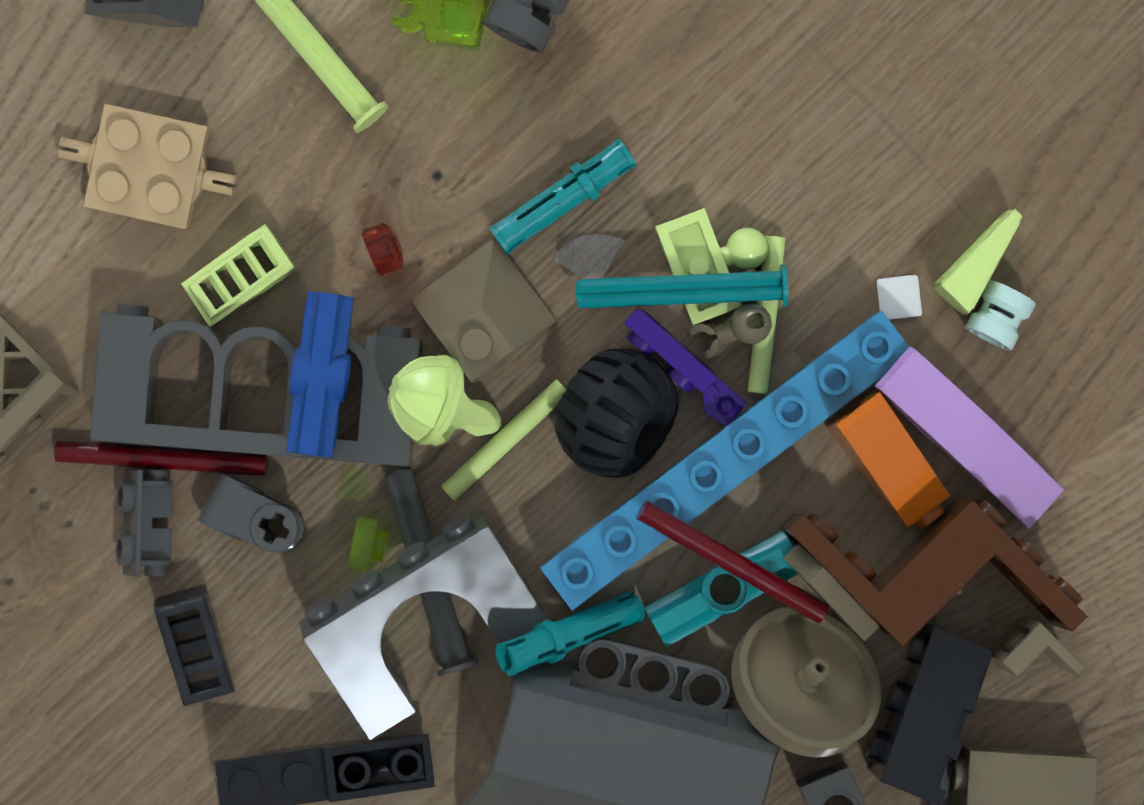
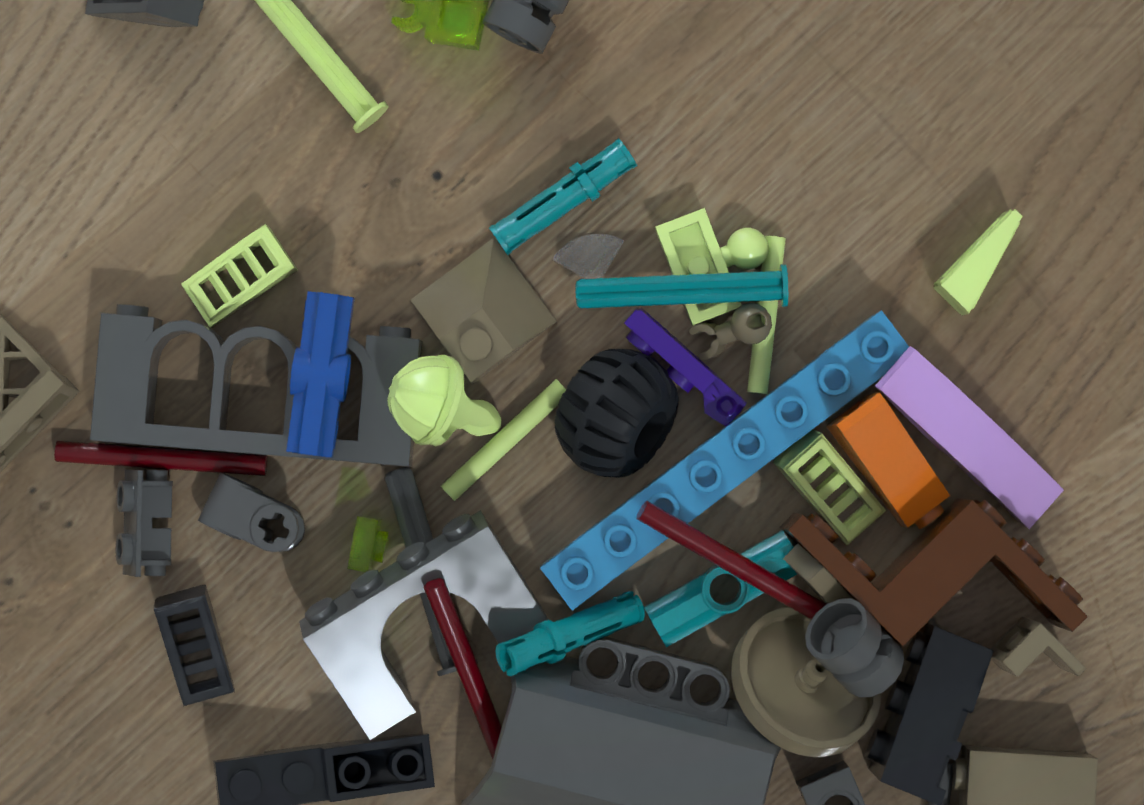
(146, 166): tan plate -> none
(384, 249): clear red tile -> none
(464, 661): none -> dark red bar
(798, 454): none -> yellowish green slope
(854, 647): none -> dark grey wheel
(899, 296): white sticker -> none
(995, 326): light aqua wheel -> none

